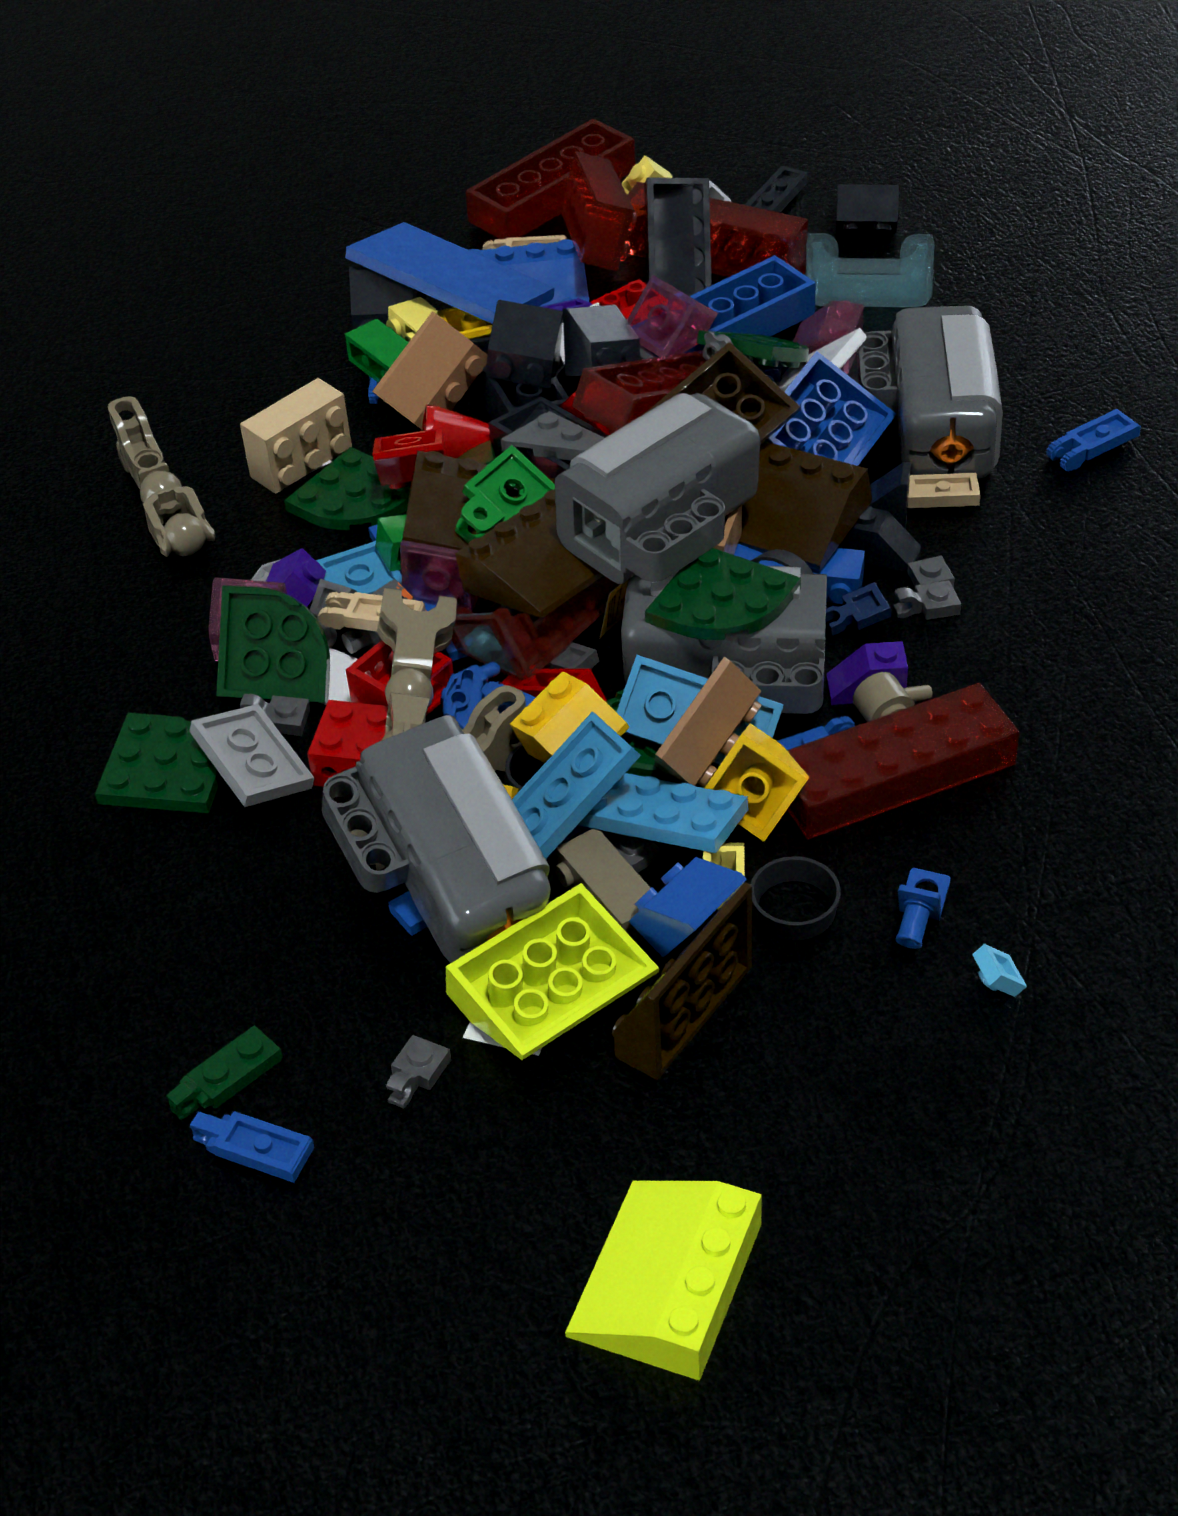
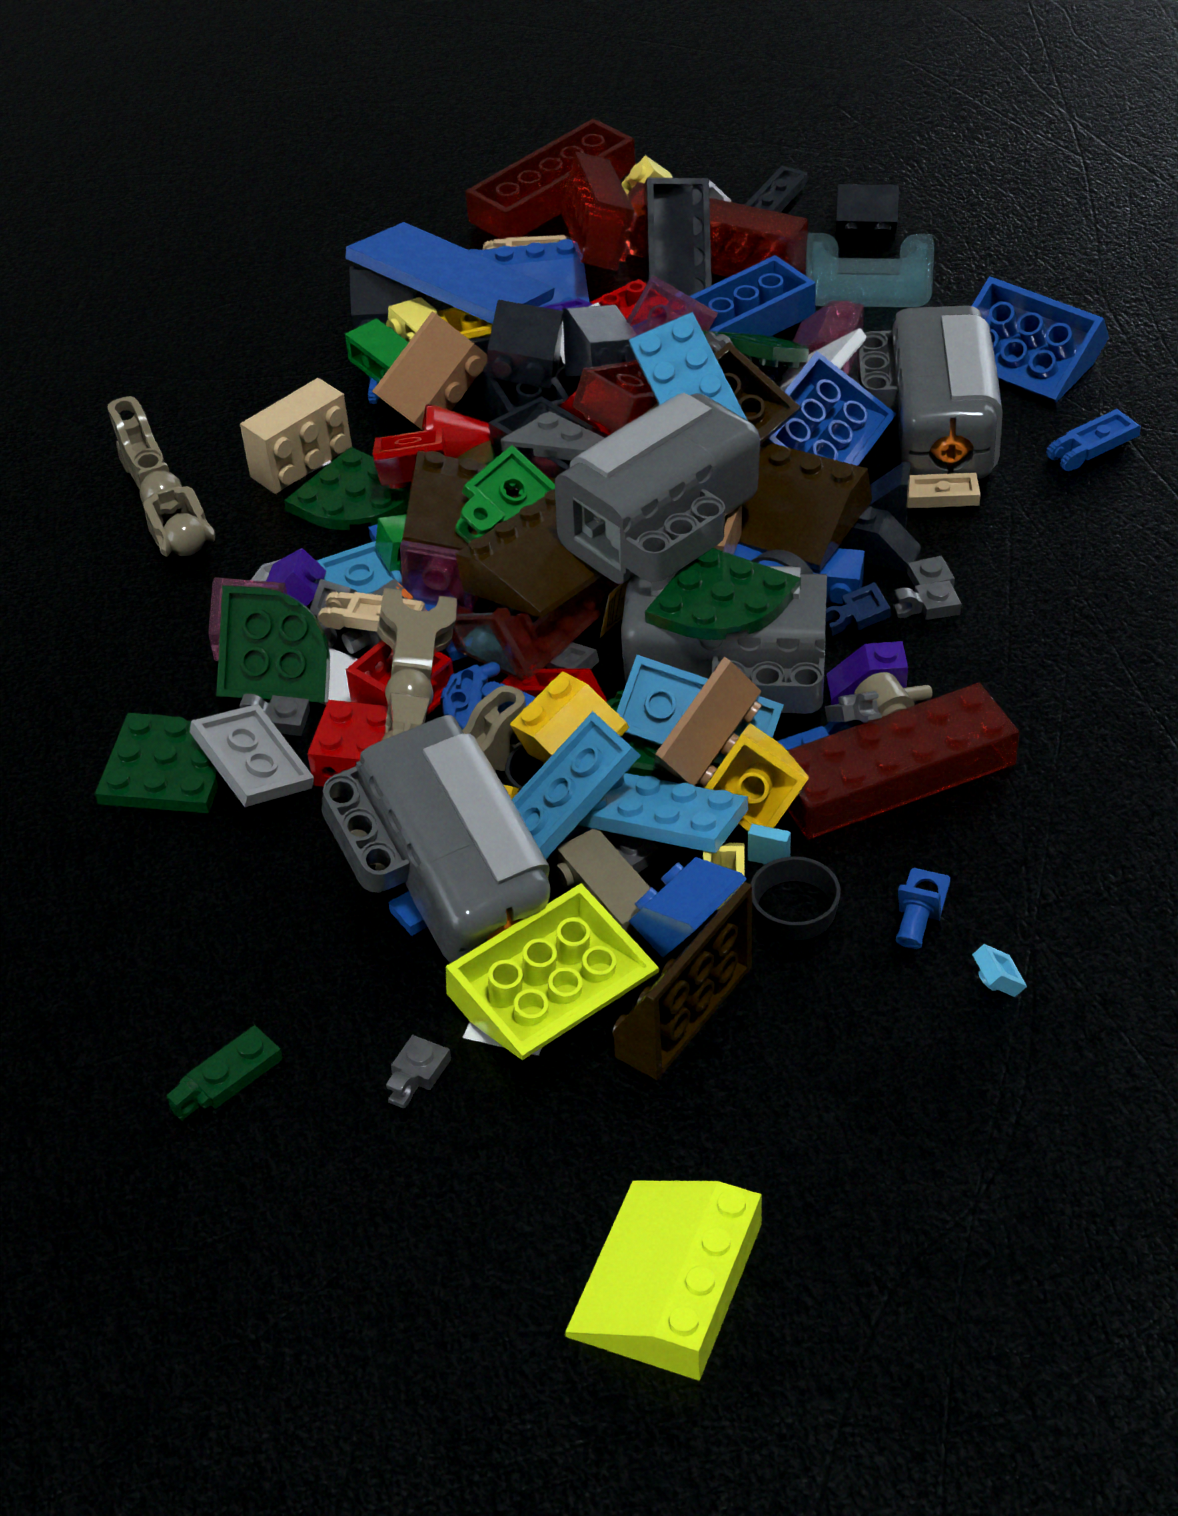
(254, 1143): blue hinge -> none
(681, 361): none -> dark azure plate
(767, 844): none -> medium azure tile
(854, 707): none -> flat silver plate
(1039, 340): none -> blue slope

